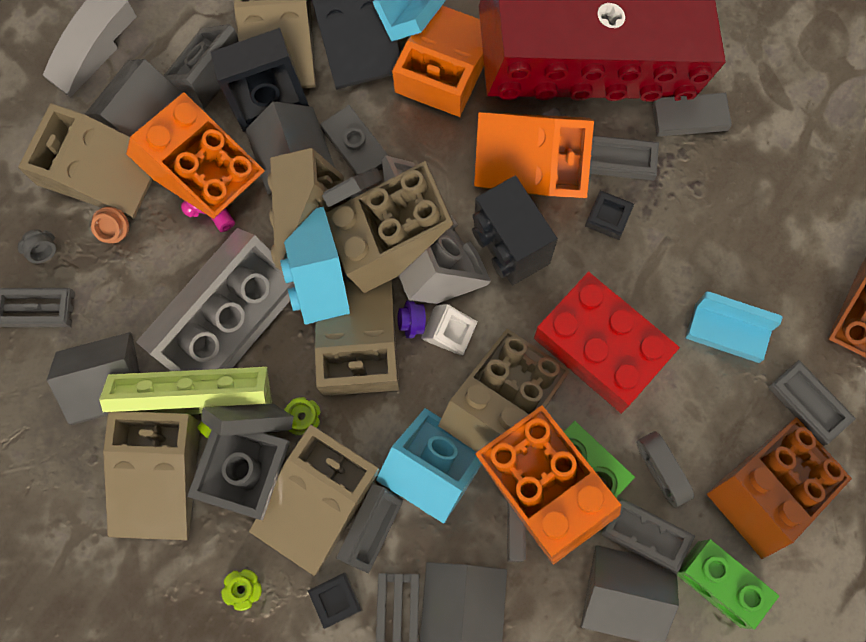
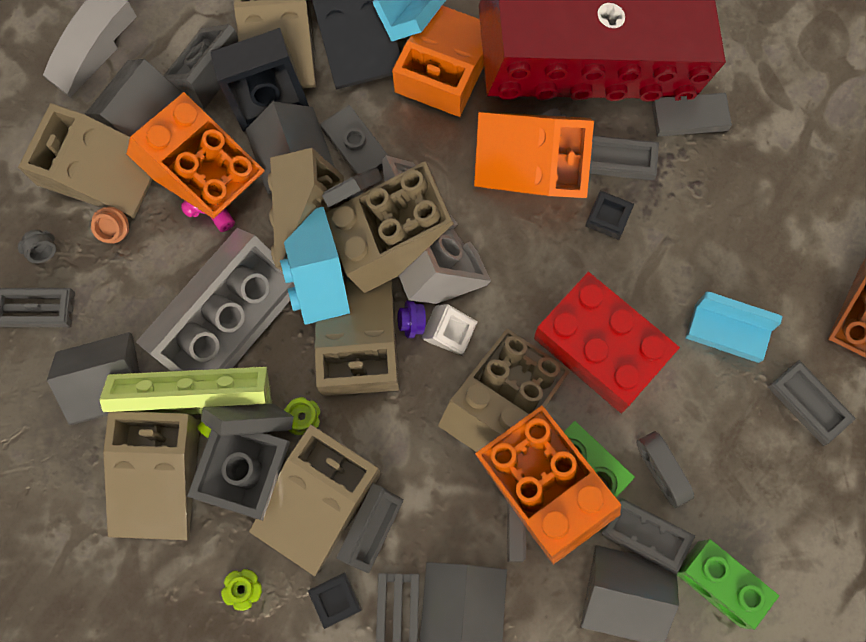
(429, 467): medium azure slope -> none
(513, 231): black brick -> none
(779, 489): dark orange slope -> none

